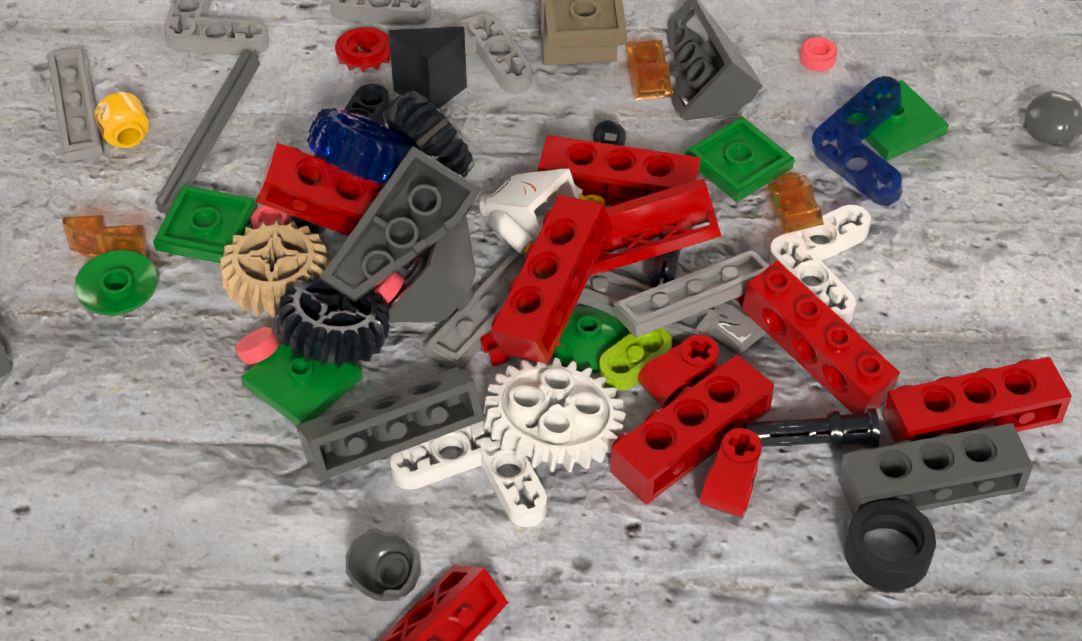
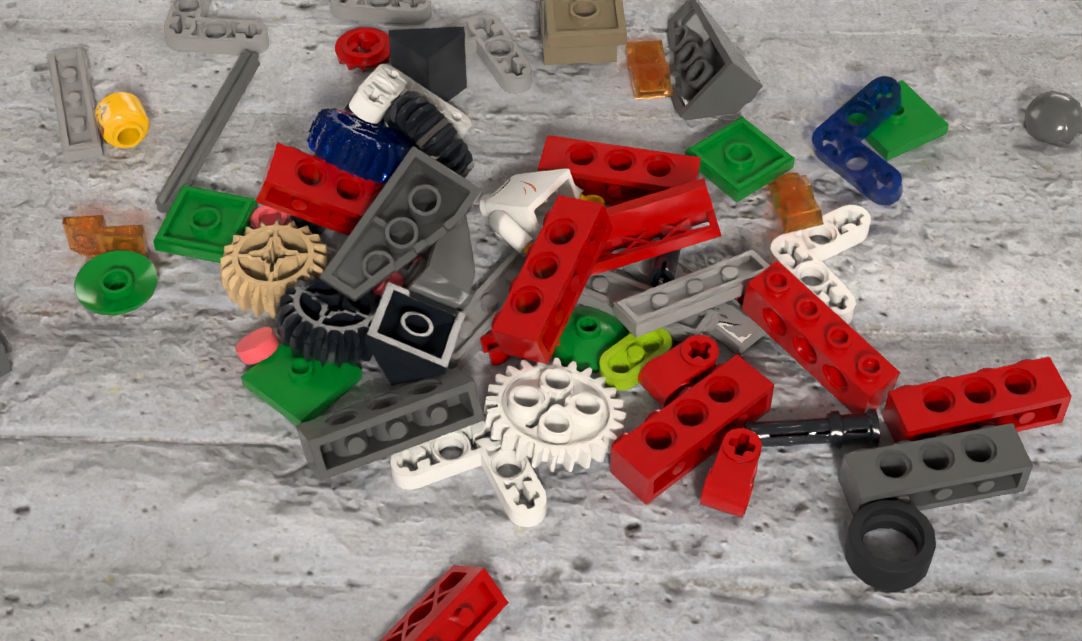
(383, 565): dark grey hair -> none
(385, 84): none -> white beam
(412, 335): none -> black slope
(612, 128): black hinge -> none
(818, 54): coral tile -> none

